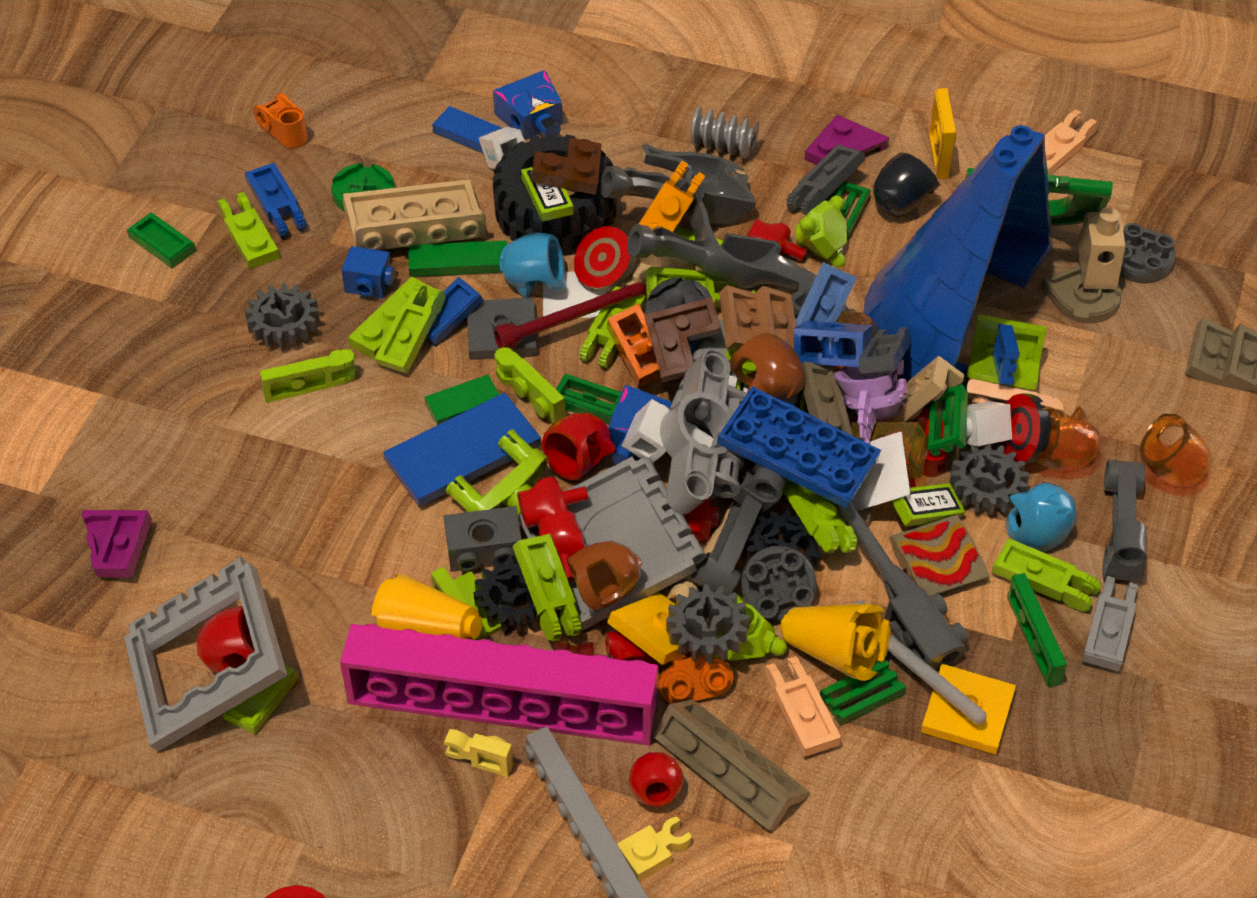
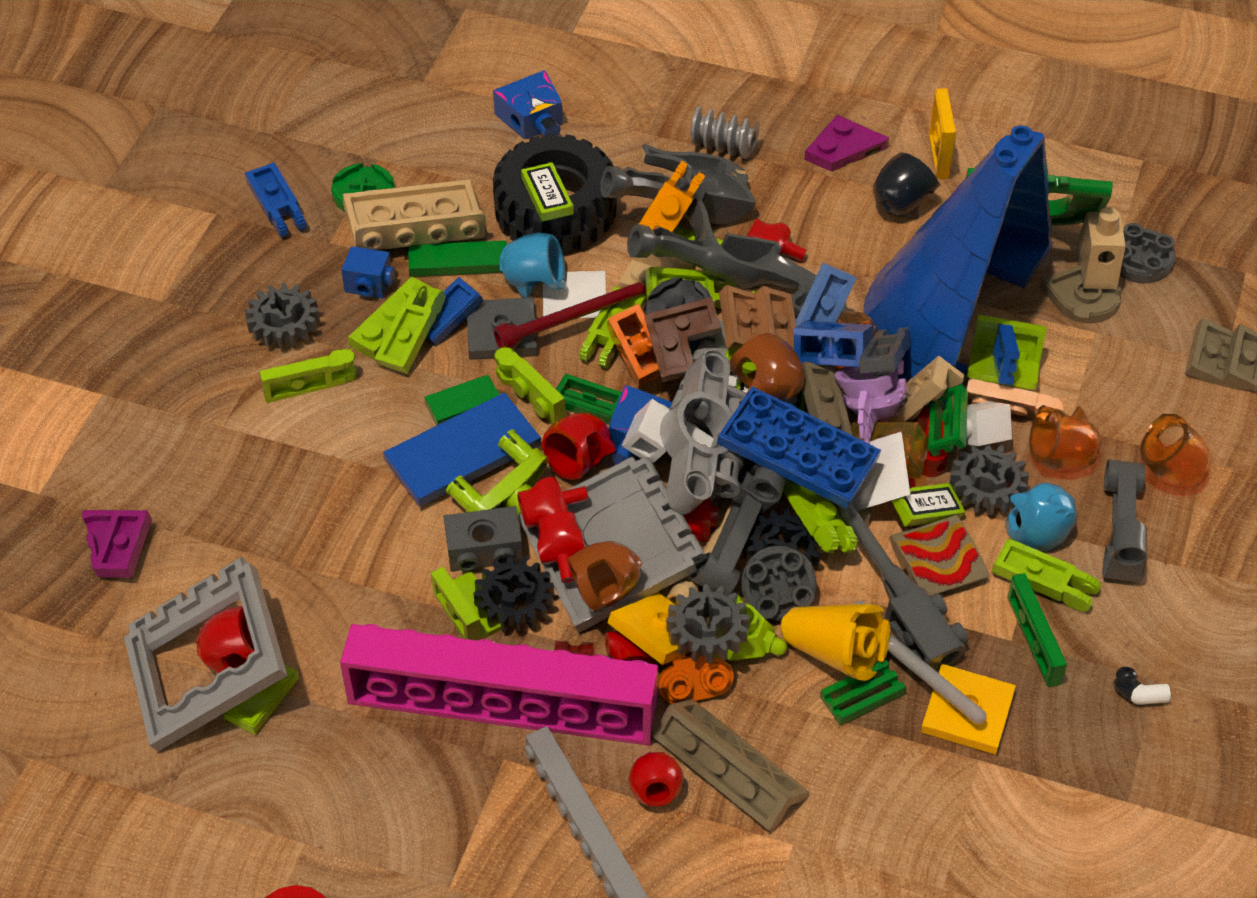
(161, 240): green tile -> none
(249, 233): lime hinge -> none
(283, 121): orange piece -> none
(416, 606): yellow cone -> none
(463, 127): blue tile -> none
(485, 752): light yellow plate -> none
(498, 143): white brick -> none
(548, 586): lime hinge -> none
(574, 172): reddish brown plate -> none
(603, 259): red tile -> none
(650, 850): light yellow plate -> none
(803, 708): light nougat hinge -> none
(824, 178): dark grey hinge -> none
(825, 231): lime rock -> none
(859, 207): green tile -> none
(1029, 428): tile -> none
(1064, 141): light nougat hinge -> none
(1110, 627): light grey hinge -> none
(1137, 692): none -> arm

